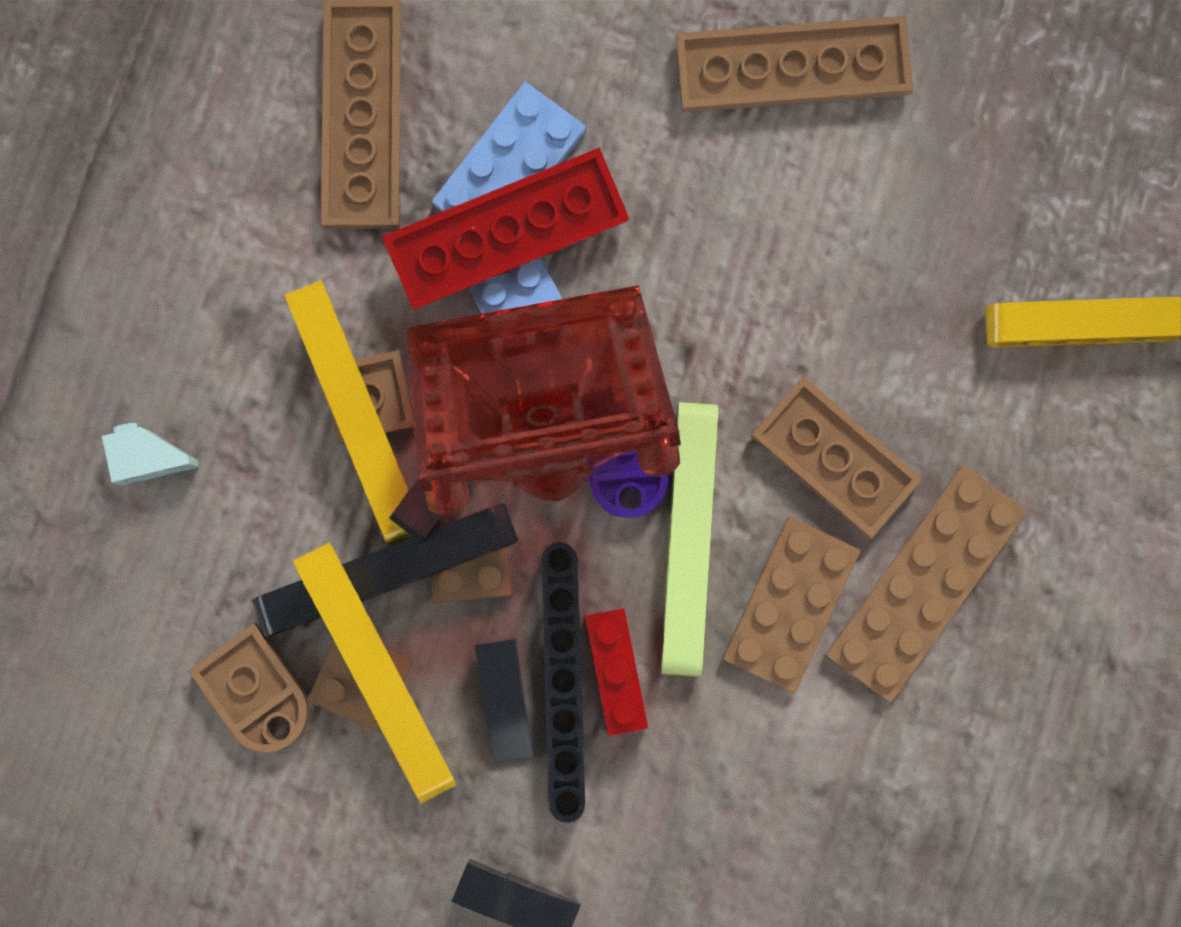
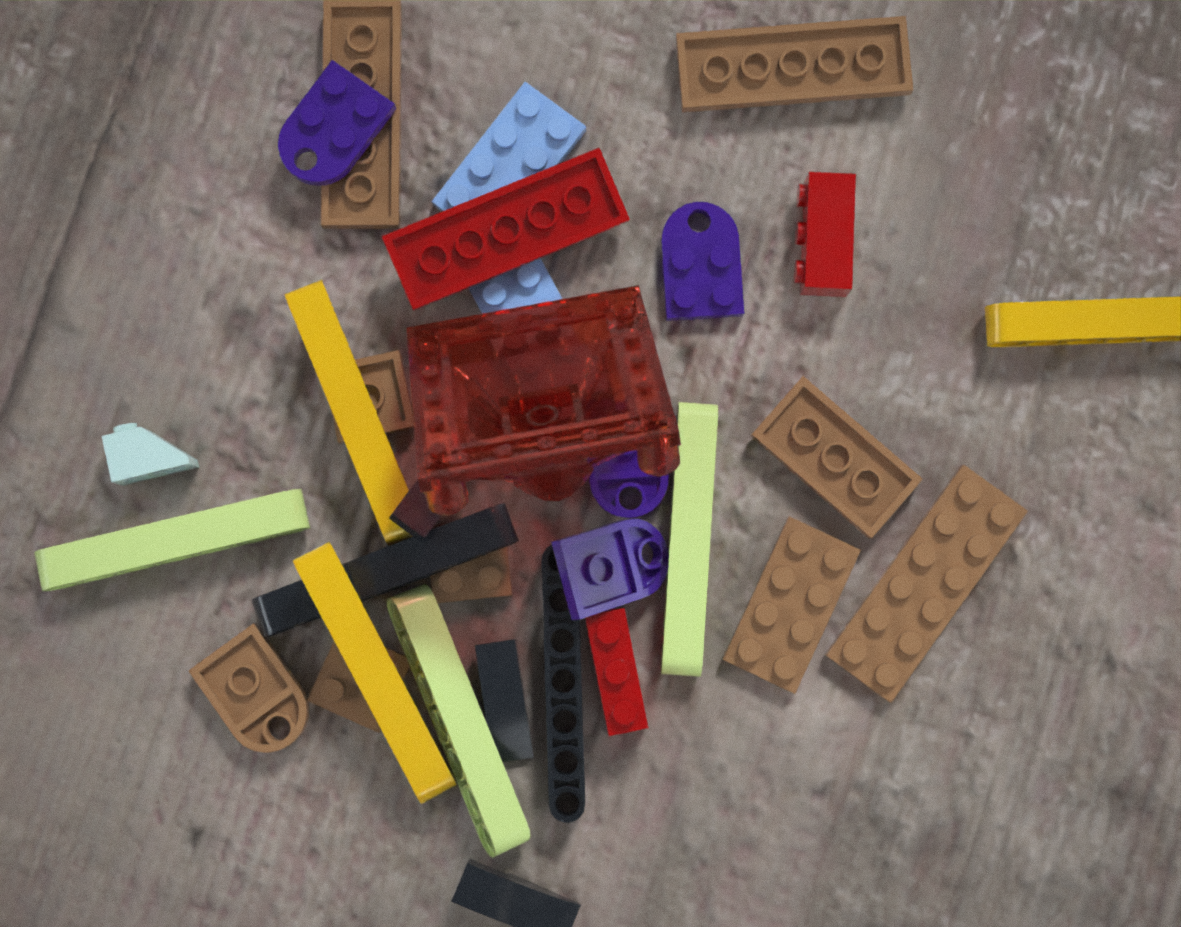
(171, 540): none -> yellowish green beam
(335, 123): none -> dark purple plate
(458, 720): none -> yellowish green beam
(607, 567): none -> dark purple plate
(701, 267): none -> dark purple plate
(826, 234): none -> red brick

